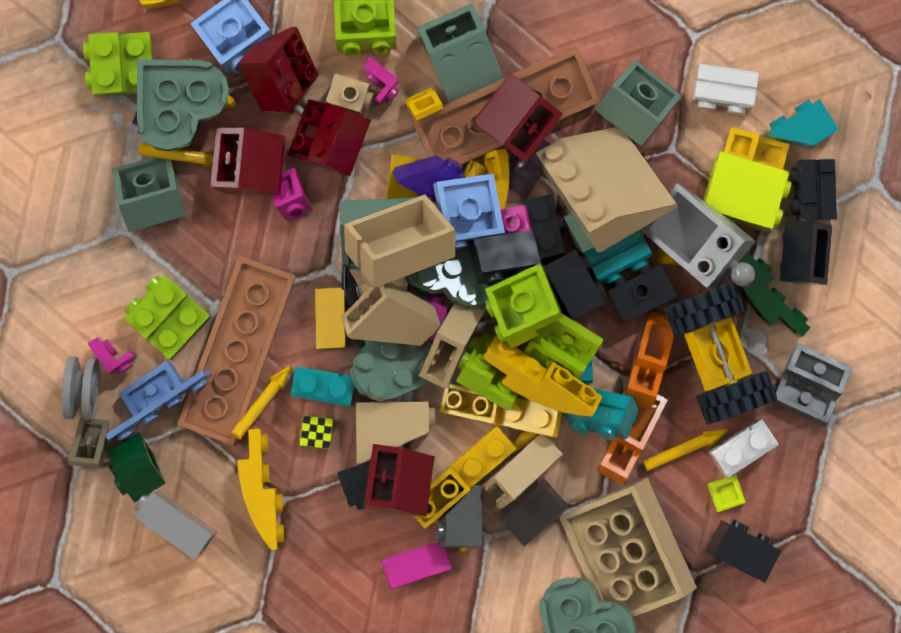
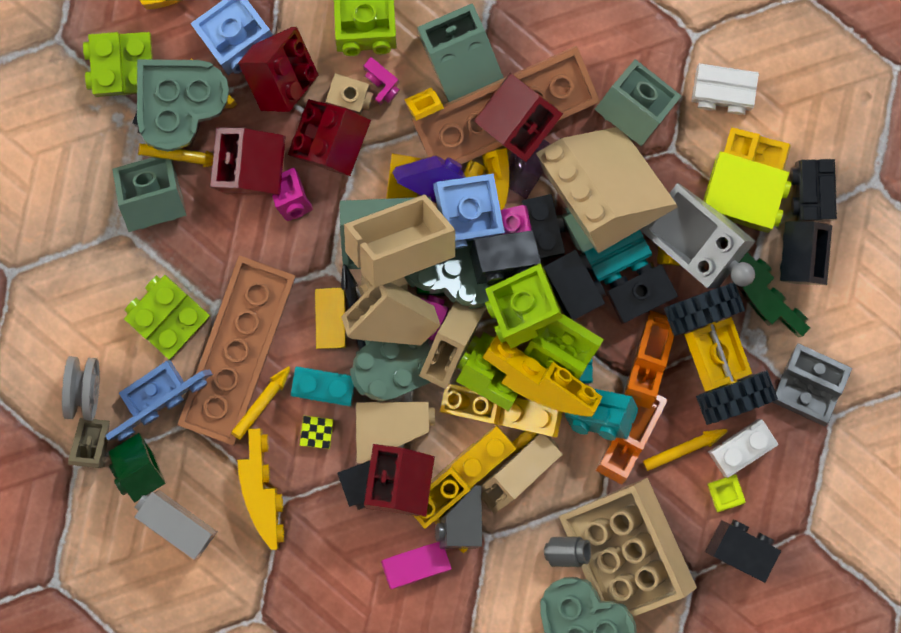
(105, 353): dark pink bracket -> none
(533, 511): clear smoke brick -> none
(567, 551): none -> dark grey brick
(806, 127): teal slope -> none

